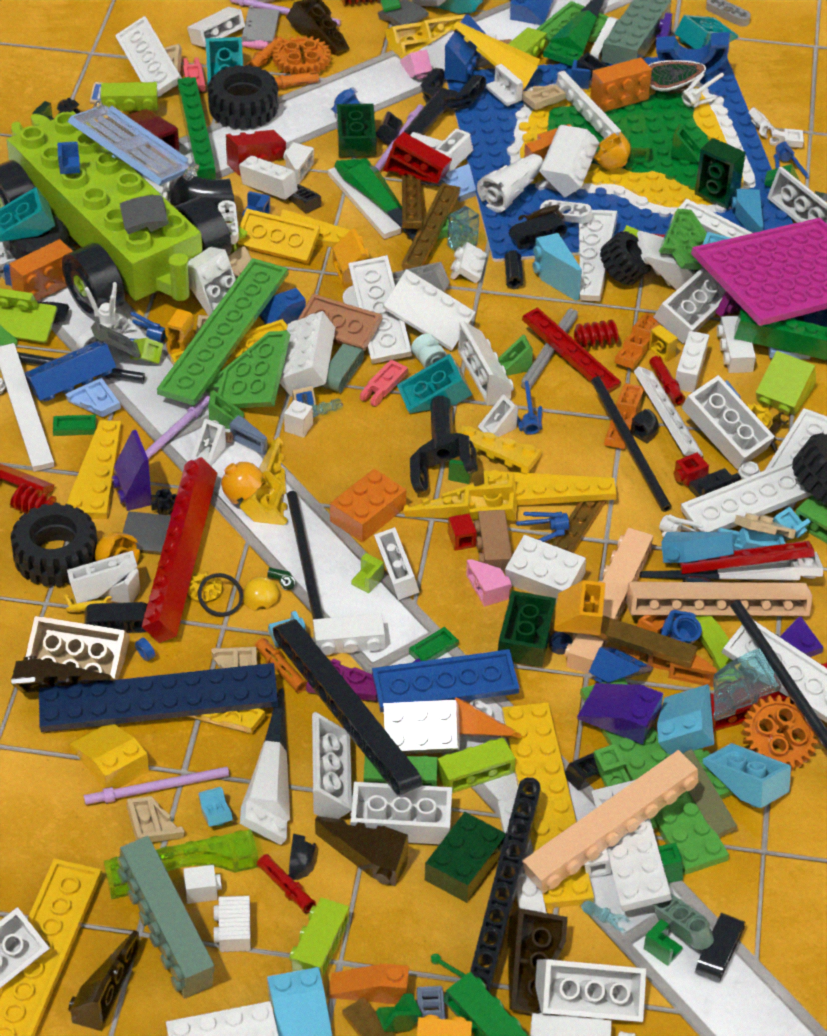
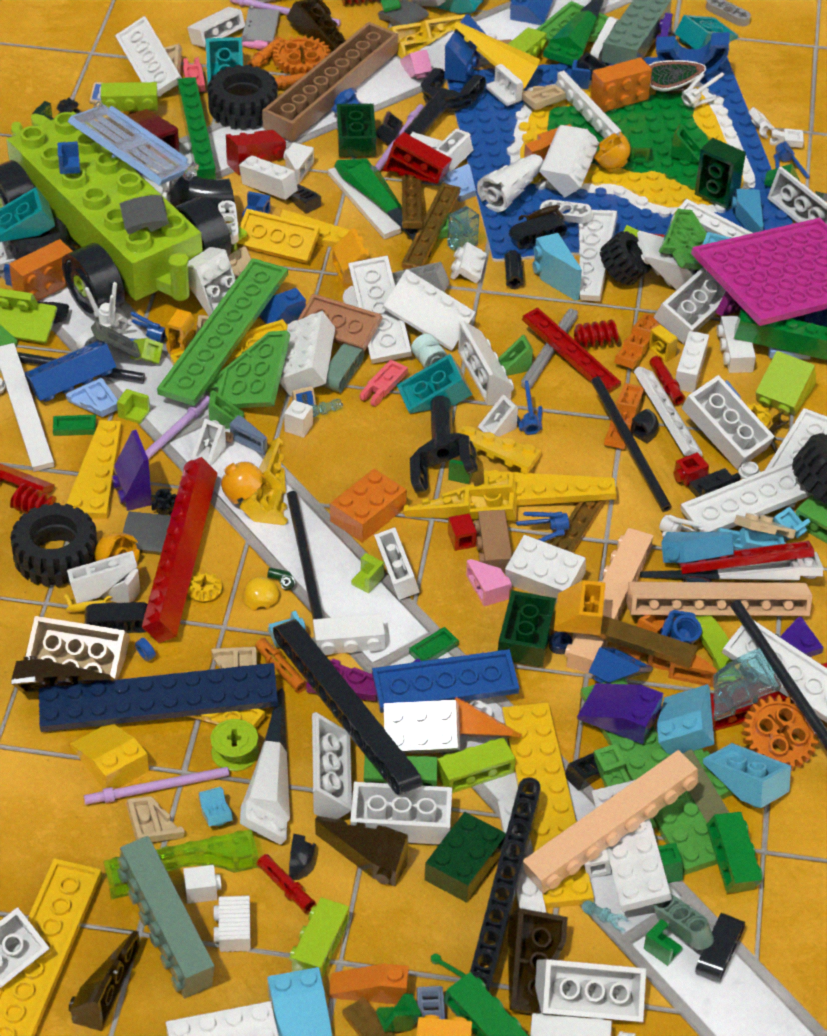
(133, 406): none -> lime panel
(234, 581): black piece -> none
(234, 732): none -> lime piece
(316, 91): none -> medium nougat brick
(734, 852): none -> green brick

